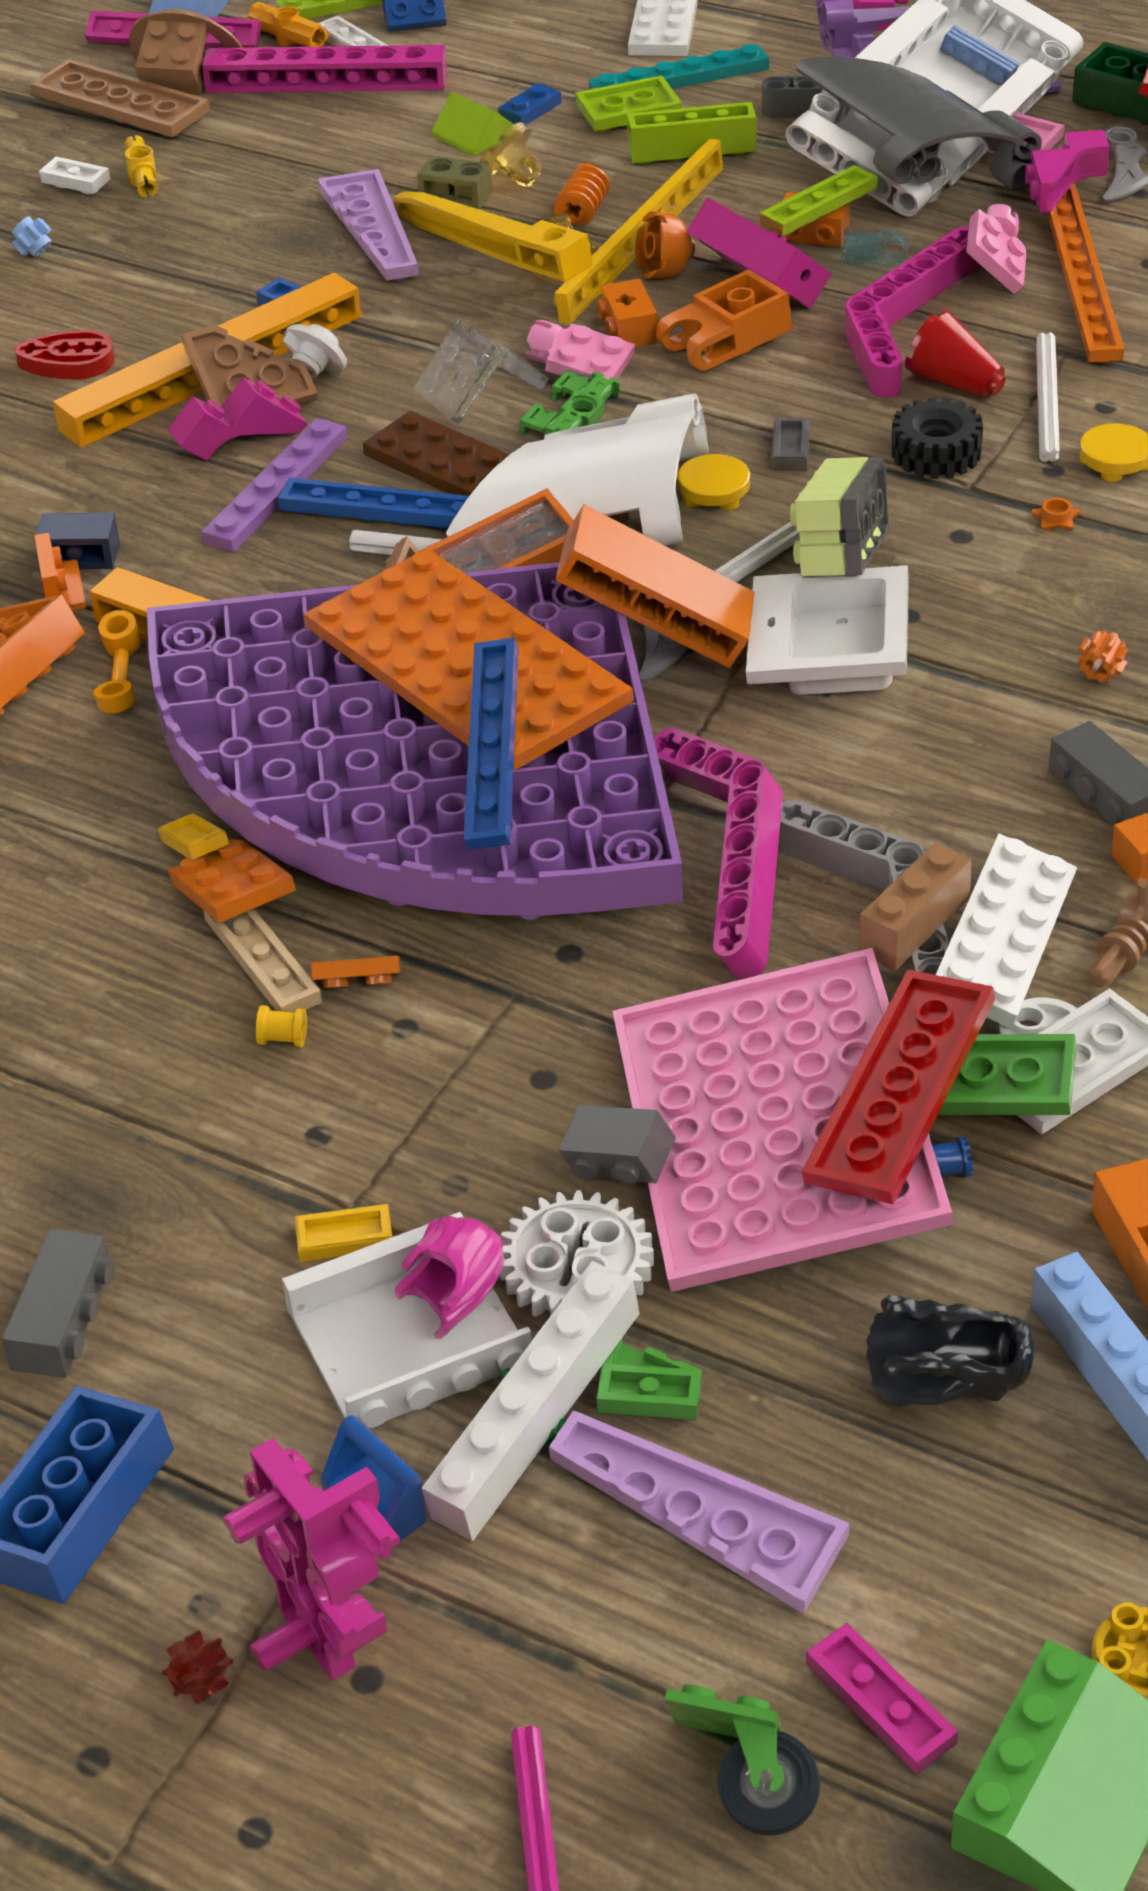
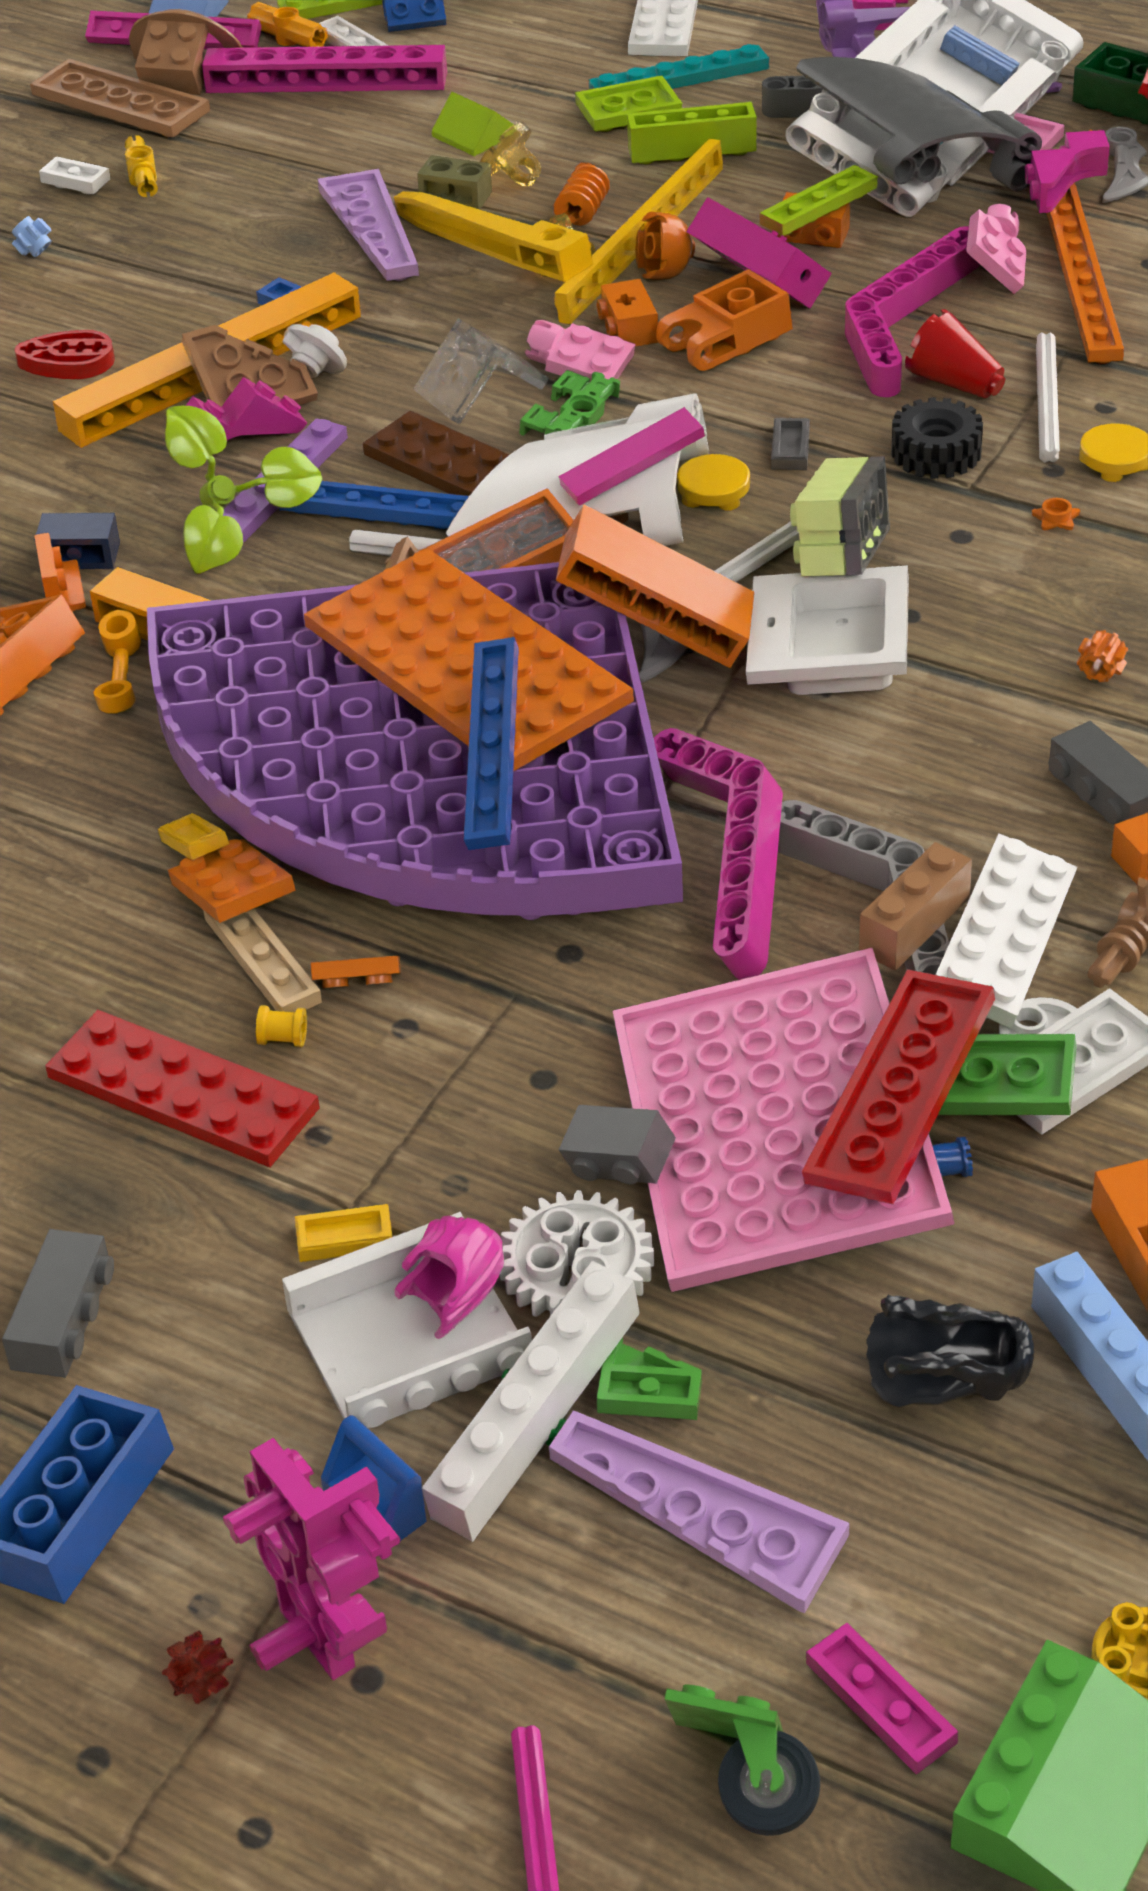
(183, 1088): none -> red plate
(209, 536): none -> lime plant
(530, 104): blue plate -> none
(631, 456): none -> dark pink tile
(870, 247): clear light blue piece -> none

